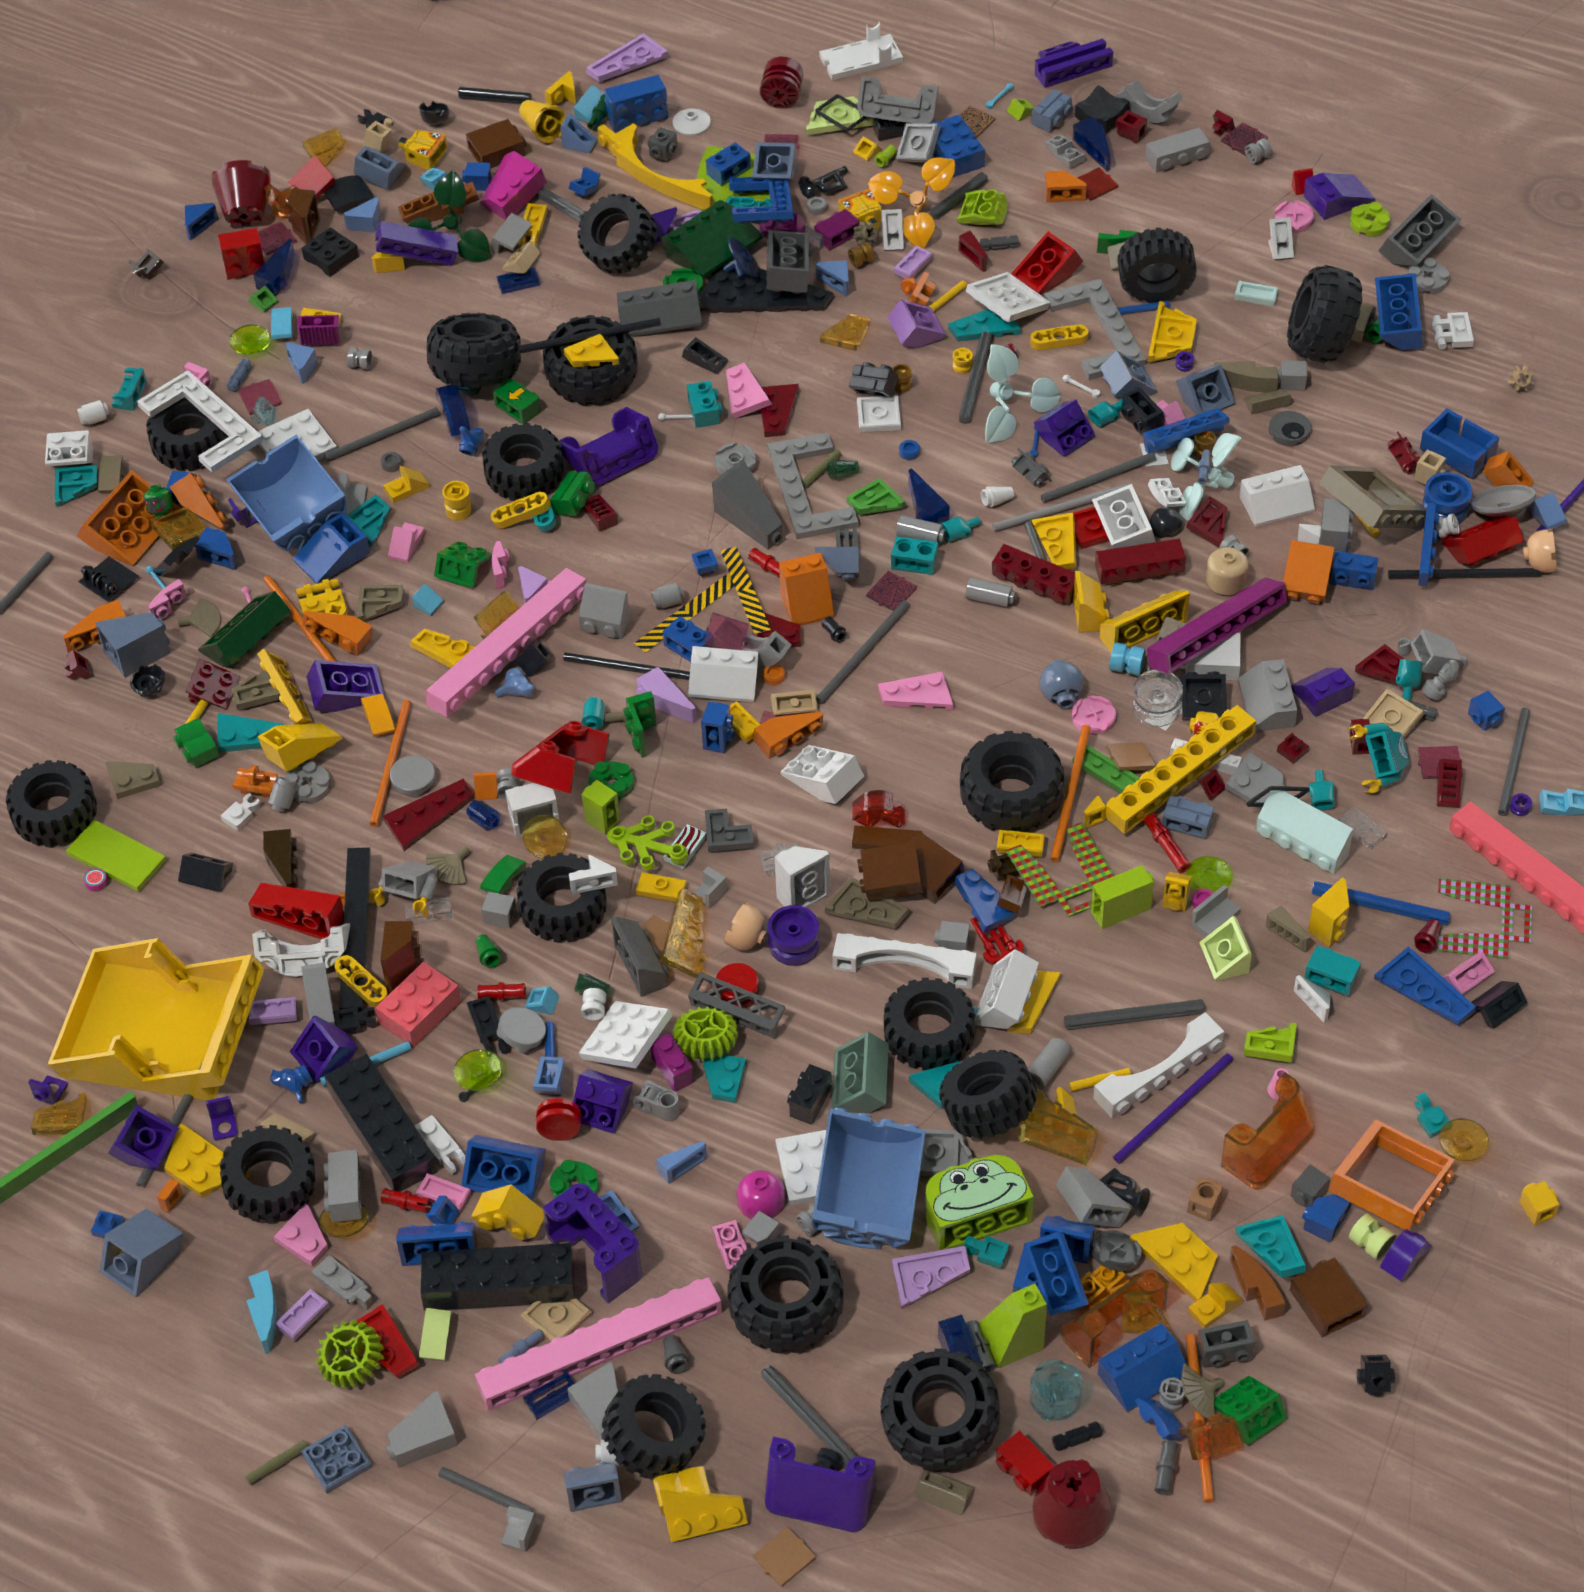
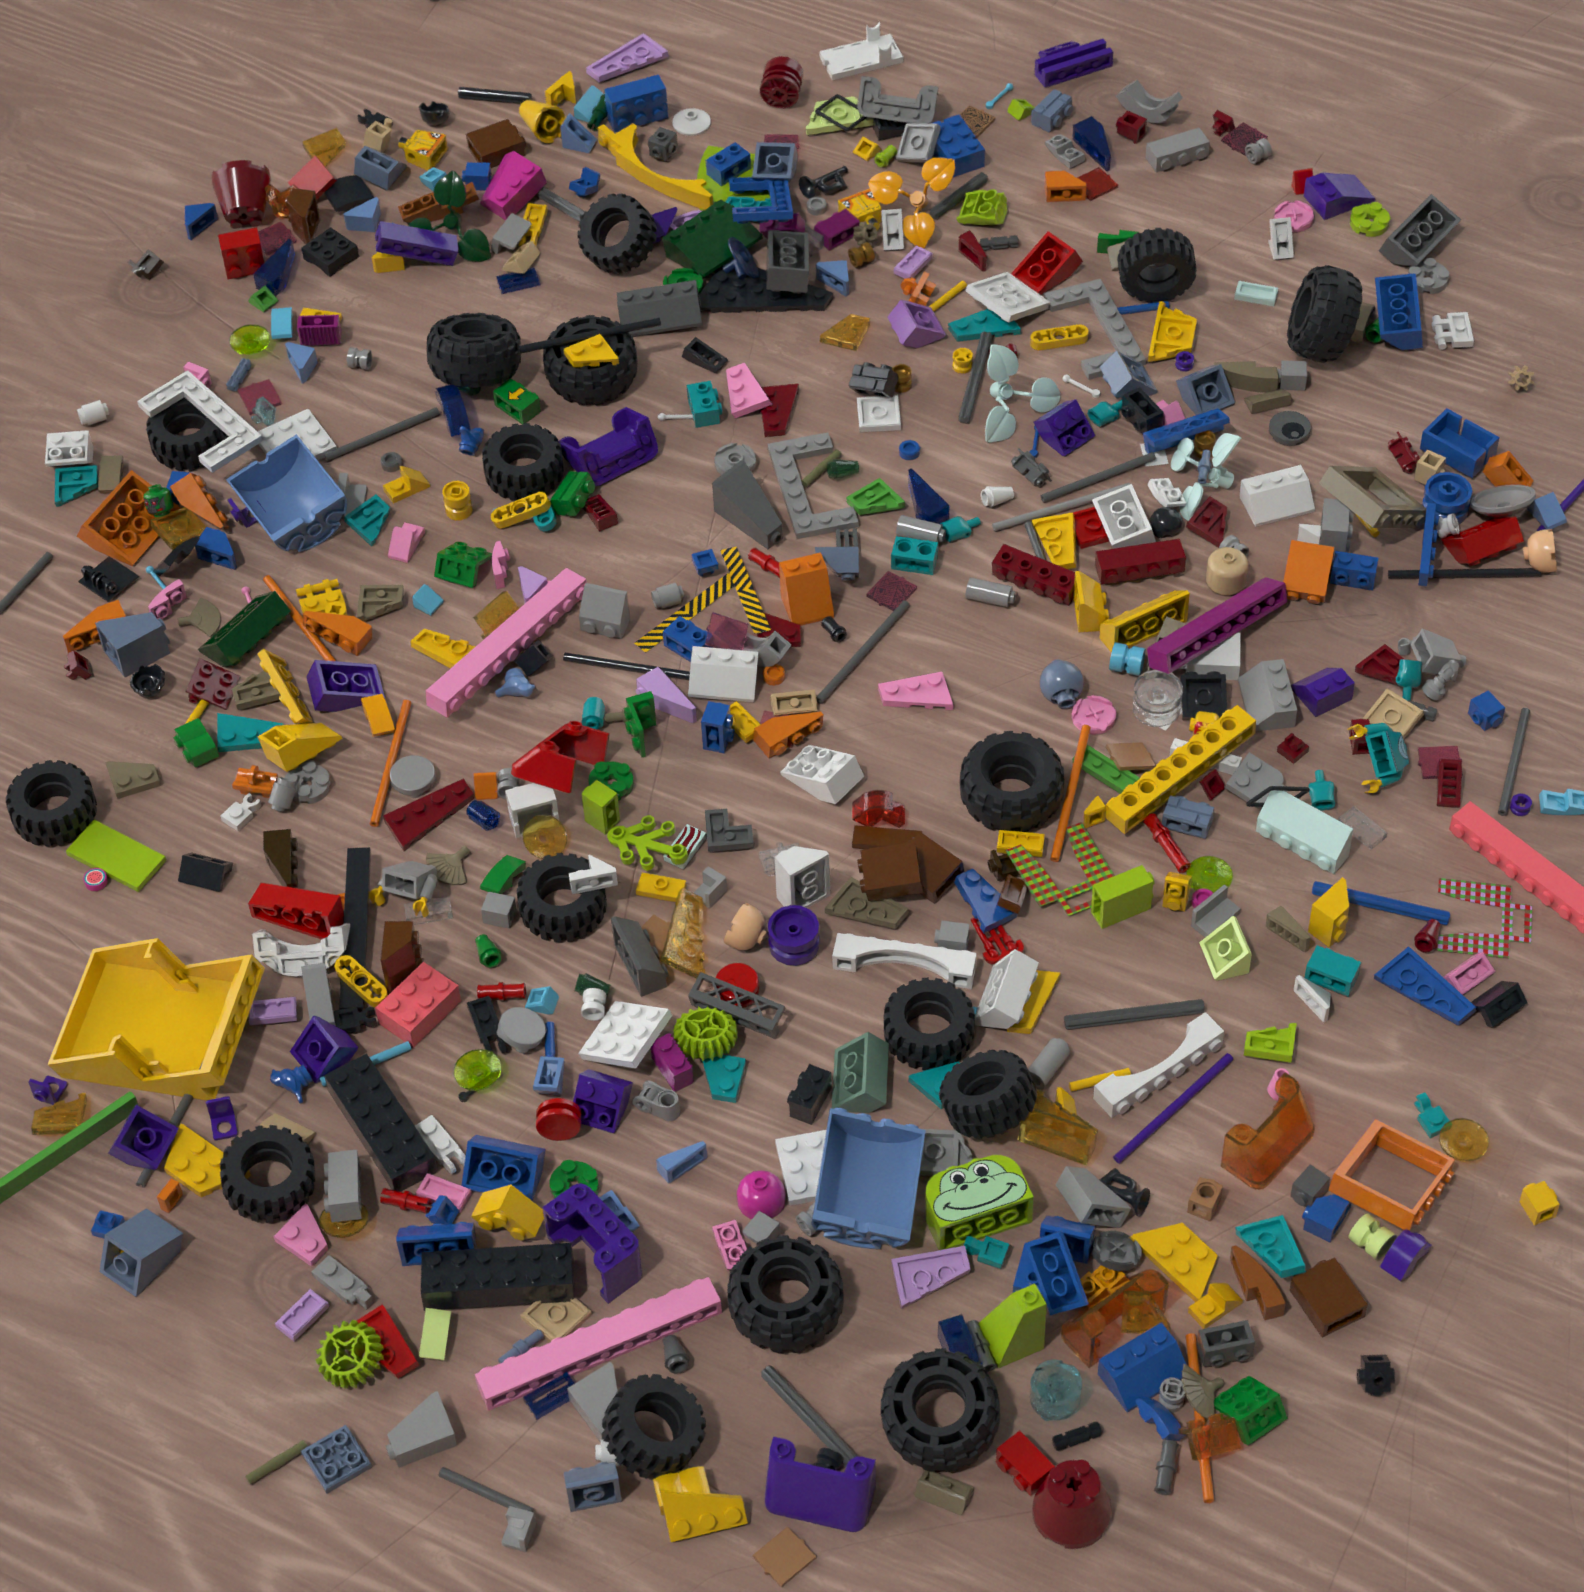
(130, 390): teal hinge -> none
(263, 1308): medium azure slope -> none
(332, 549): blue slope -> none
(1102, 107): black brick -> none

